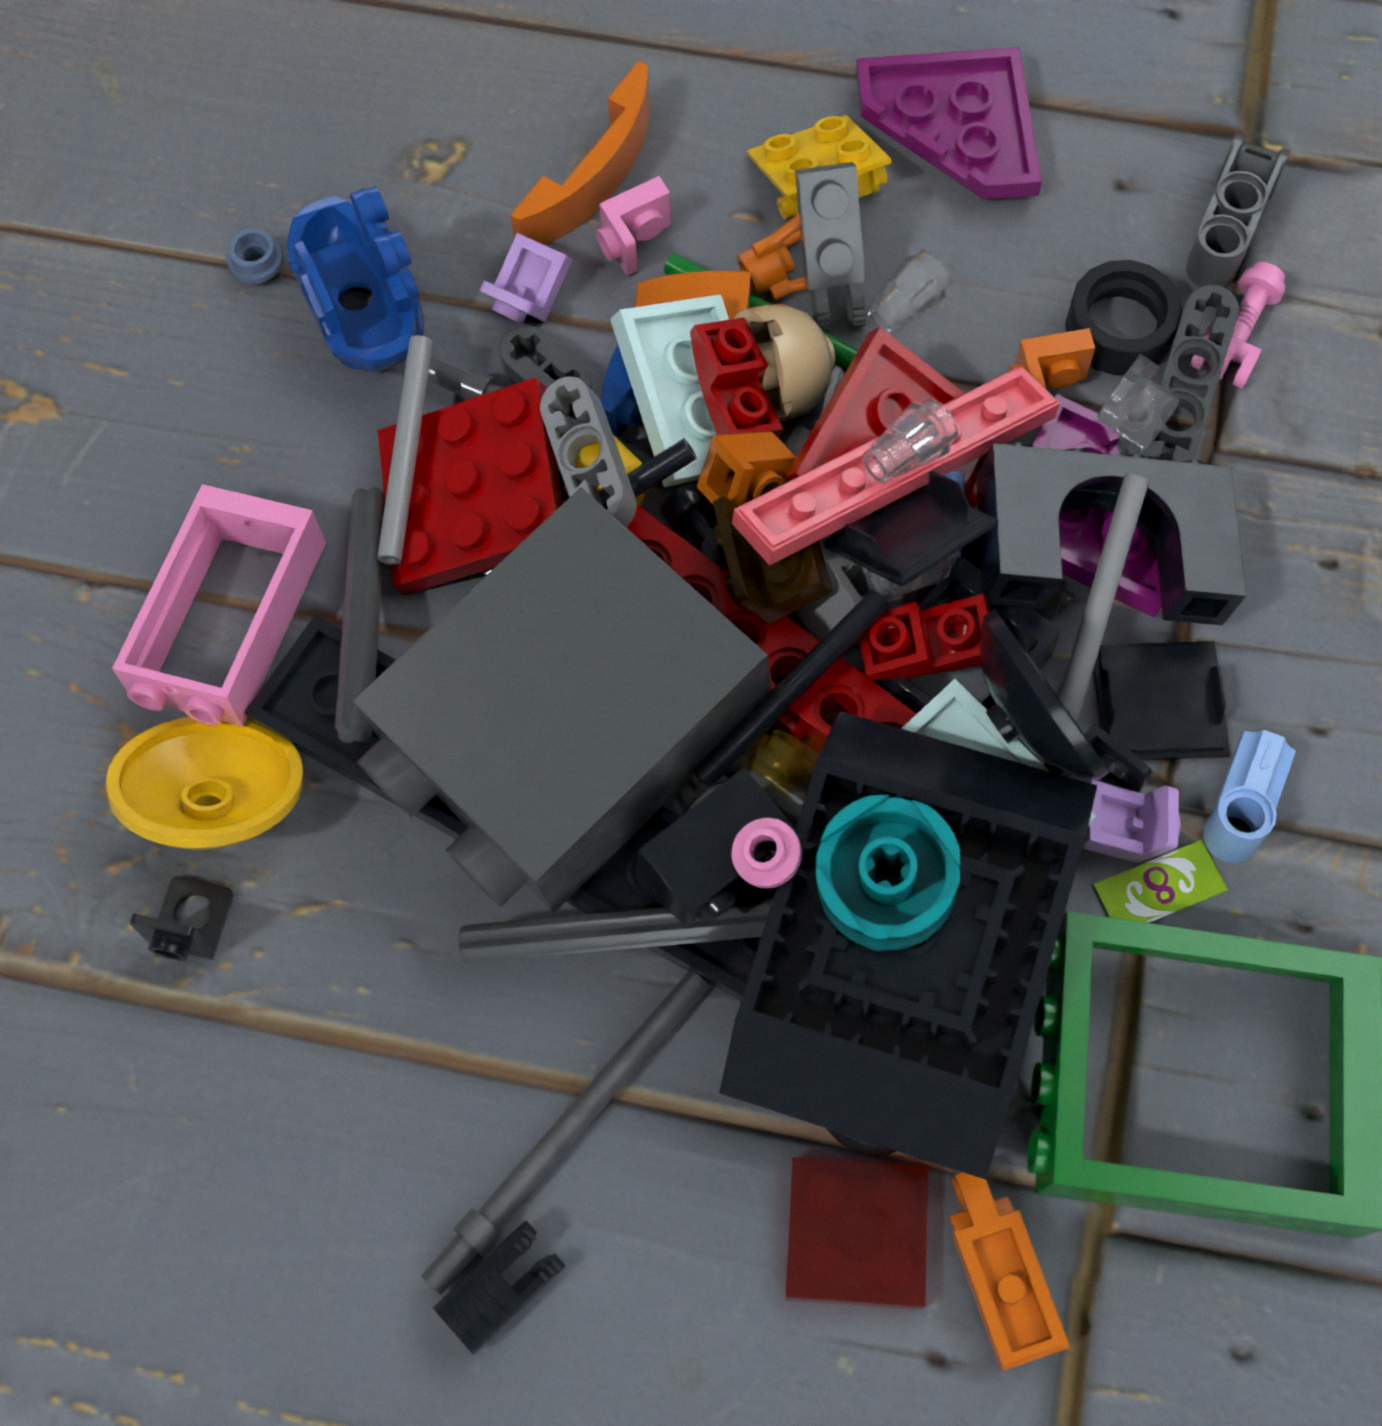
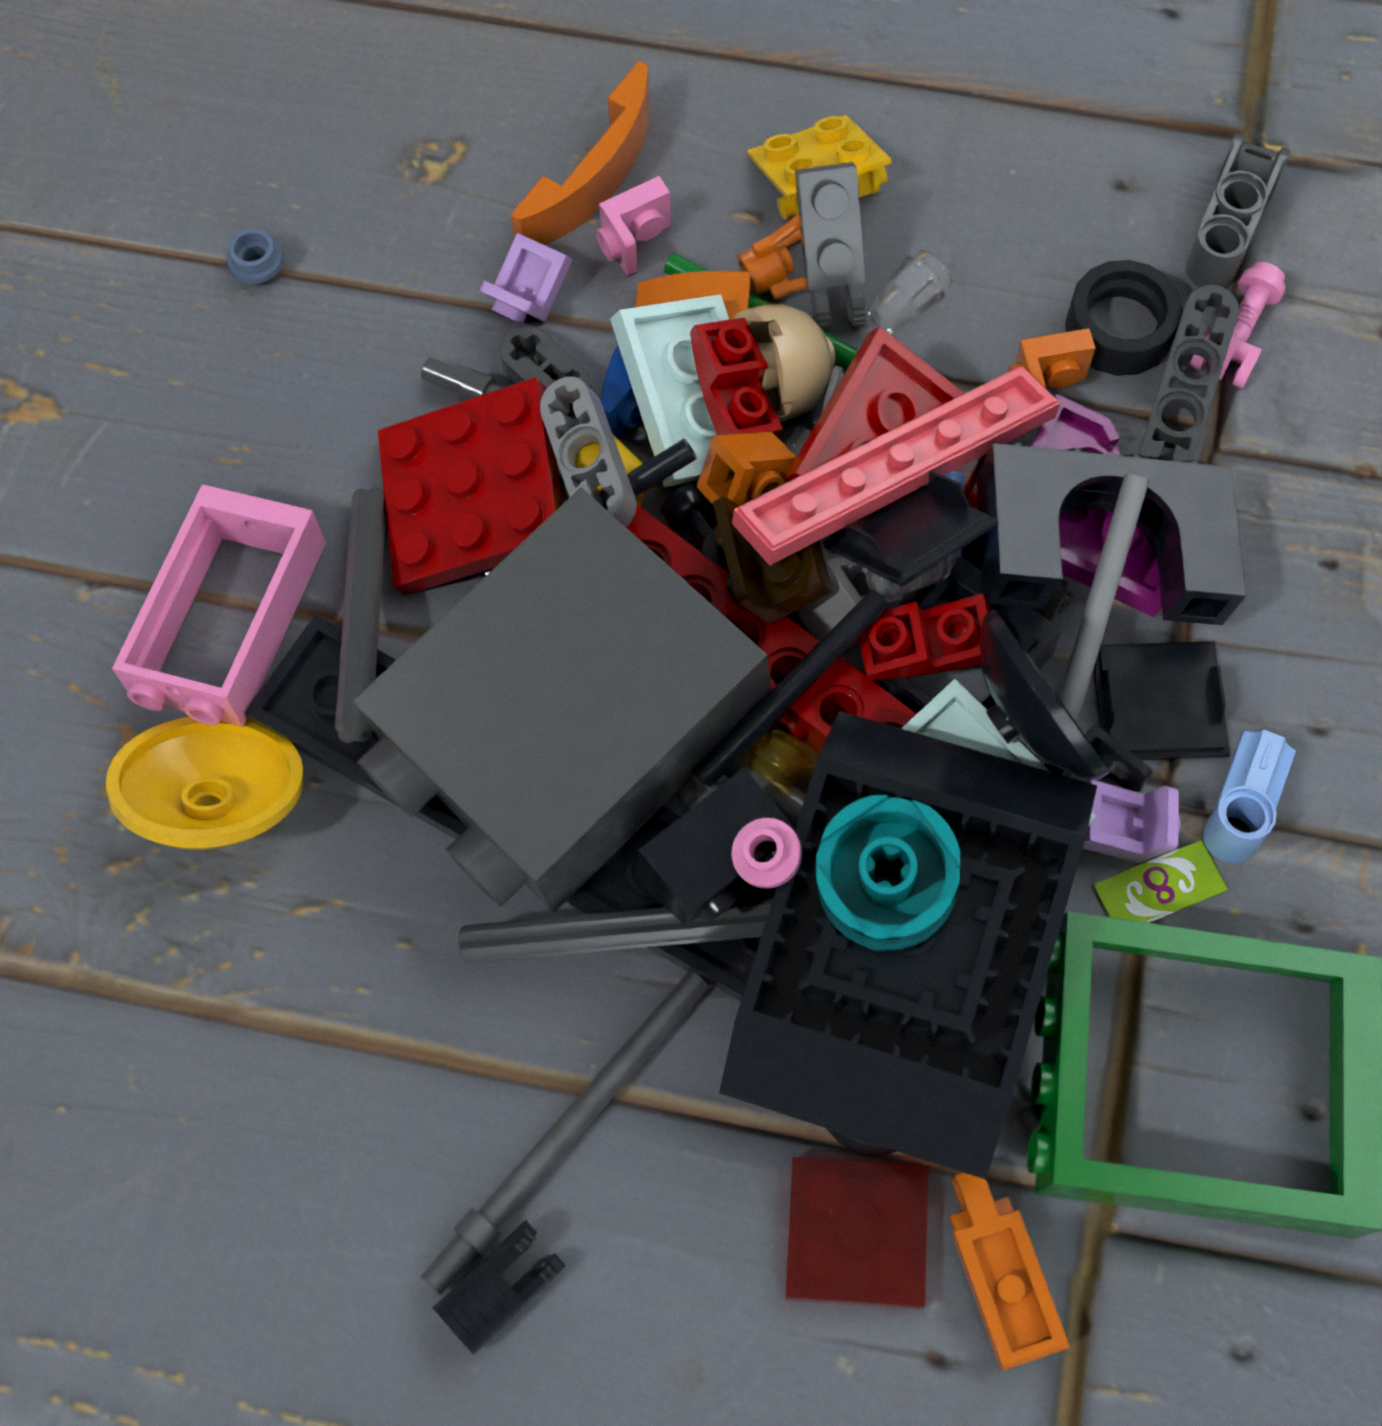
(178, 940): black bracket -> none
(350, 246): blue piece -> none
(405, 450): light grey piece -> none
(912, 440): clear cone -> none
(958, 114): magenta plate -> none
(1138, 405): clear bracket -> none

